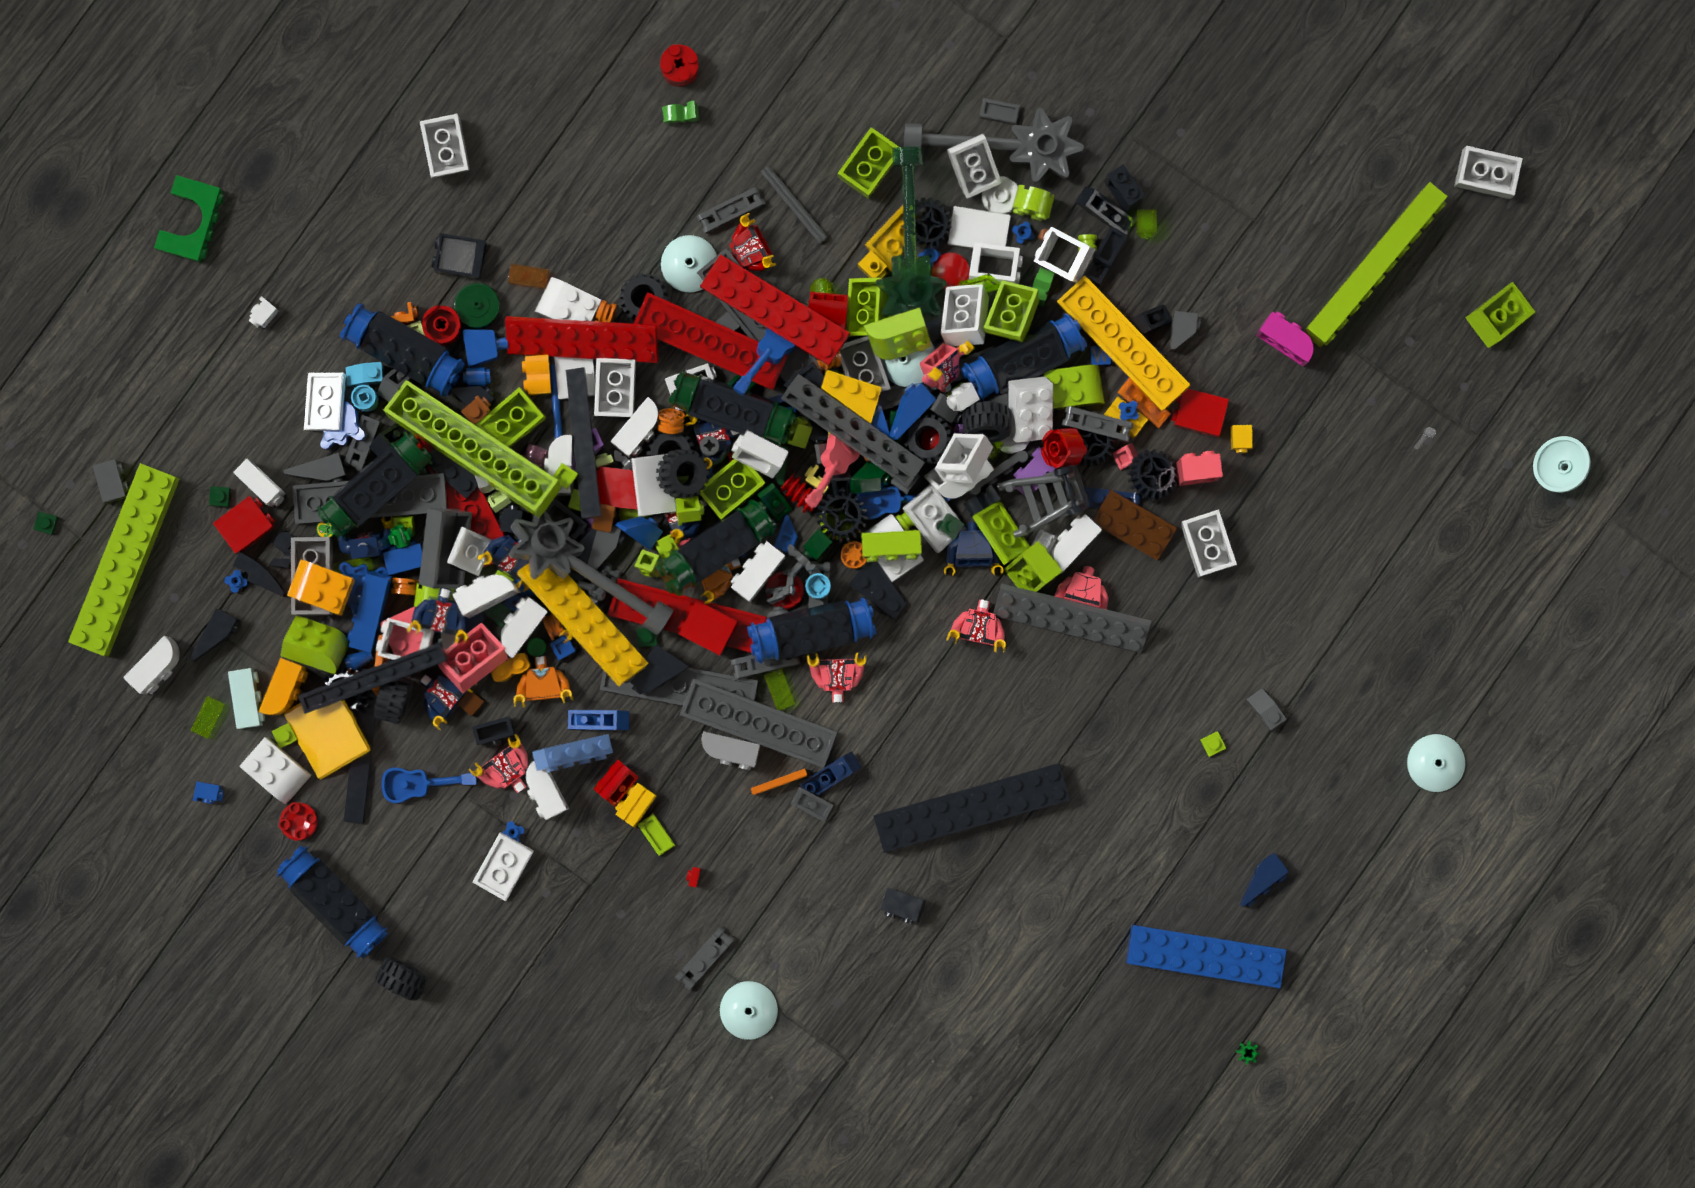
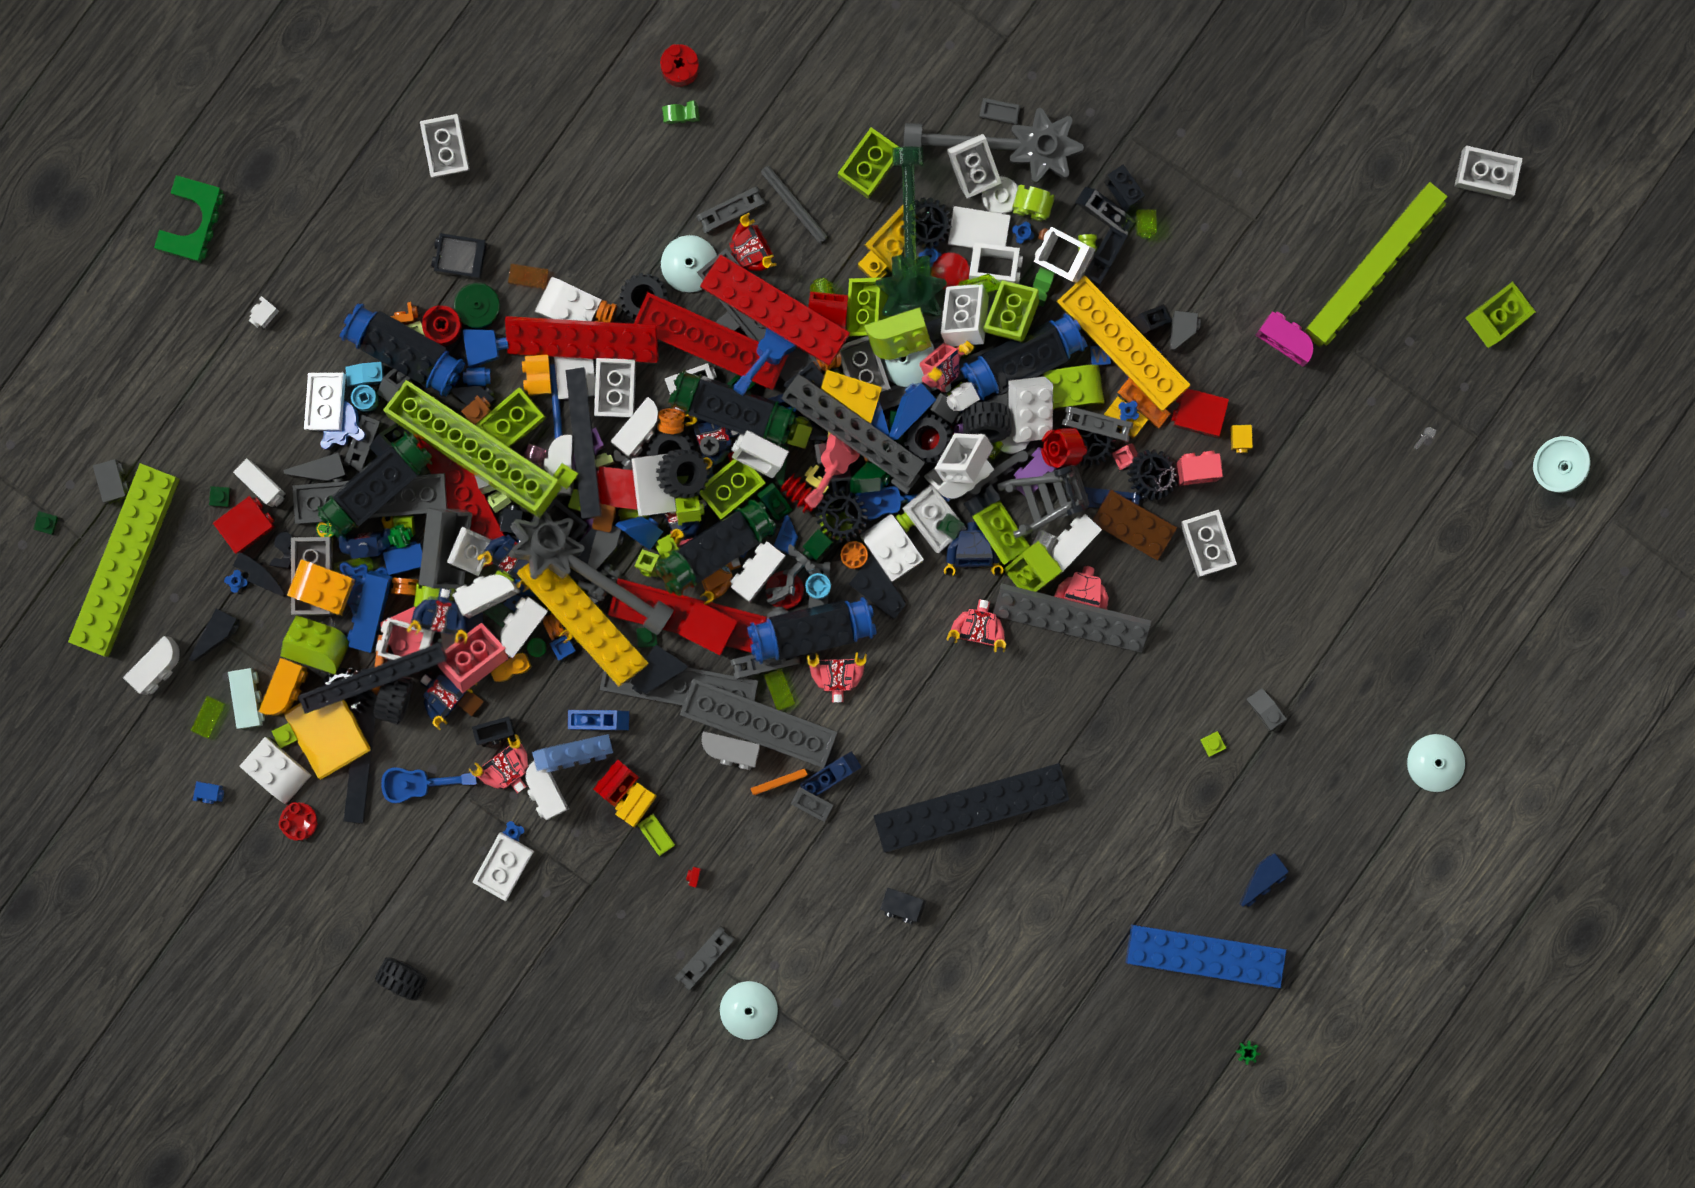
(332, 902): black brick -> none
(358, 660): blue cone -> none
(455, 475): black wing -> none
(542, 684): orange torso -> none
(891, 545): lime brick -> none

